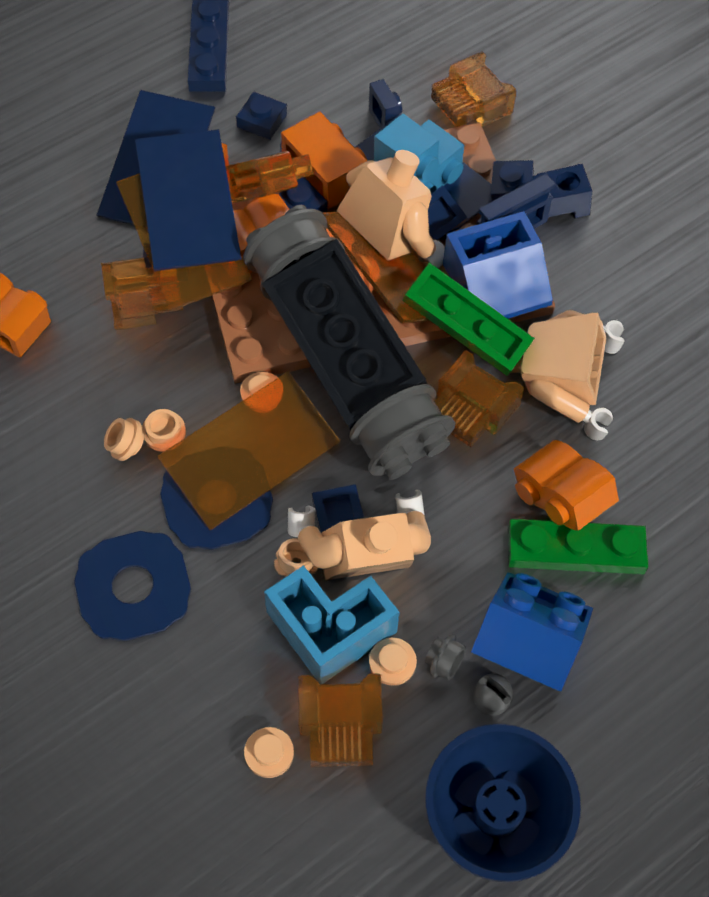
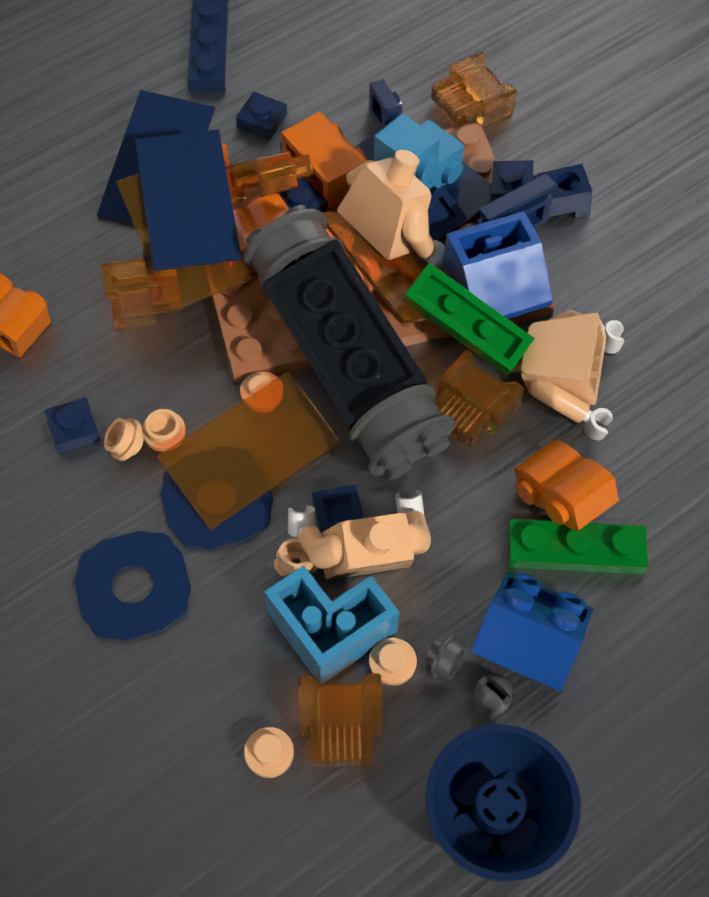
(72, 425): none -> dark blue plate

